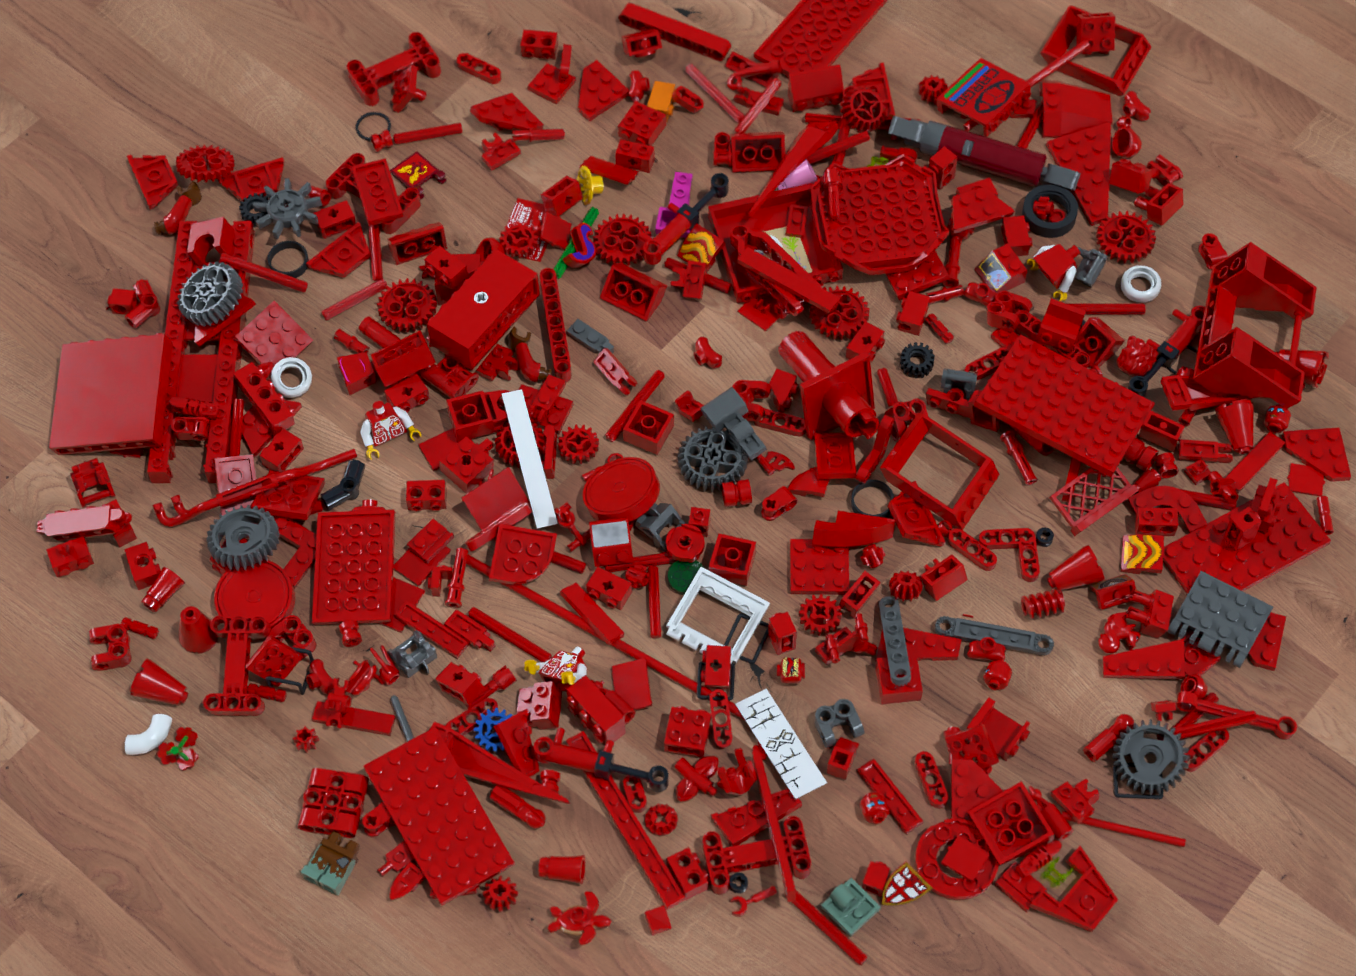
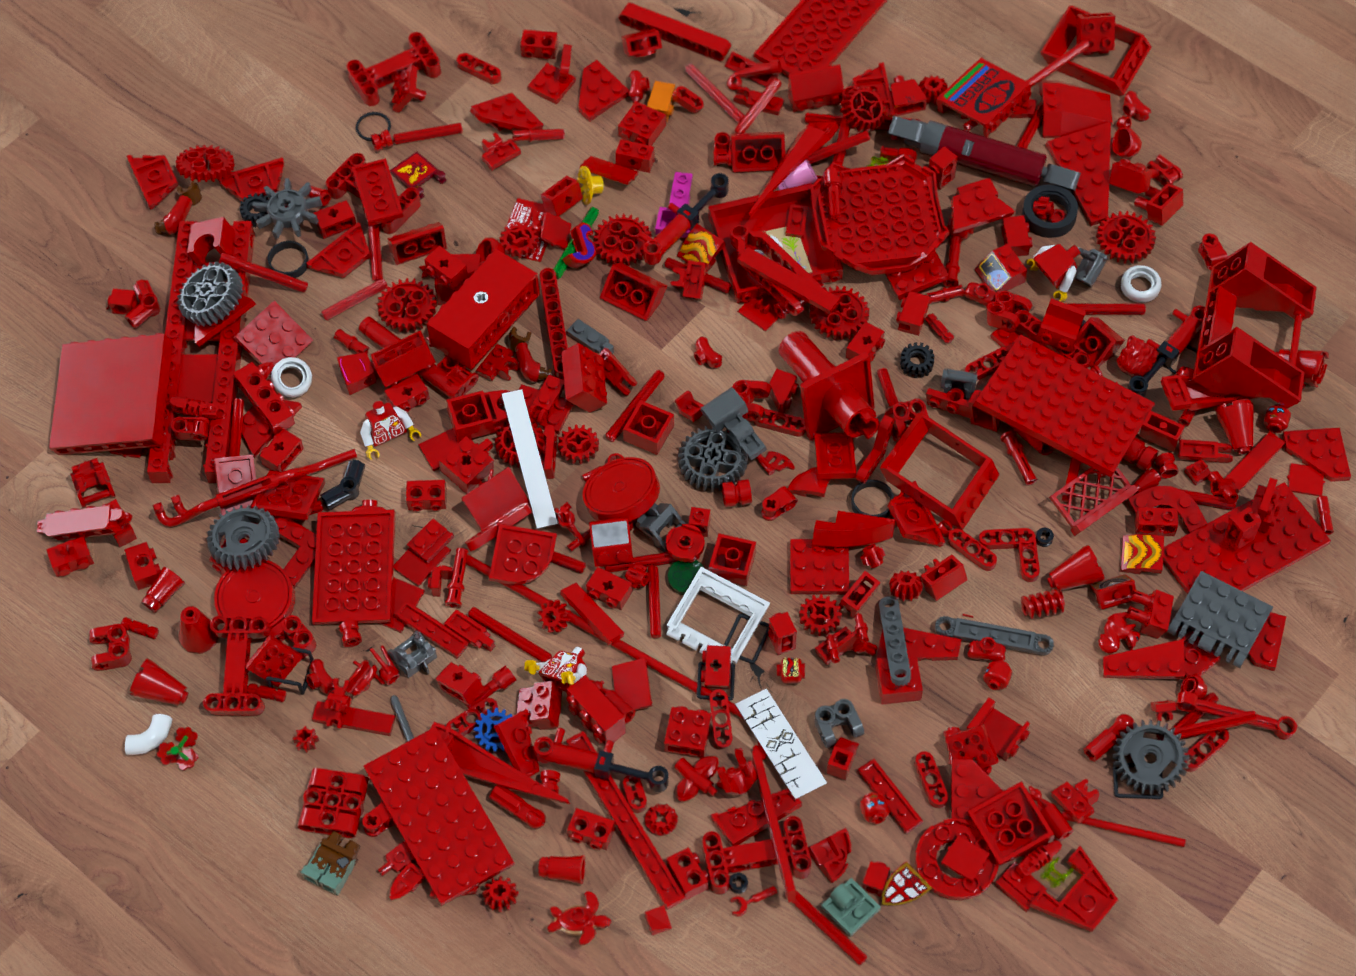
(557, 610): none -> red gear
(584, 378): none -> red brick
(594, 824): none -> red brick
(832, 854): none -> red brick
(907, 96): none -> red torso

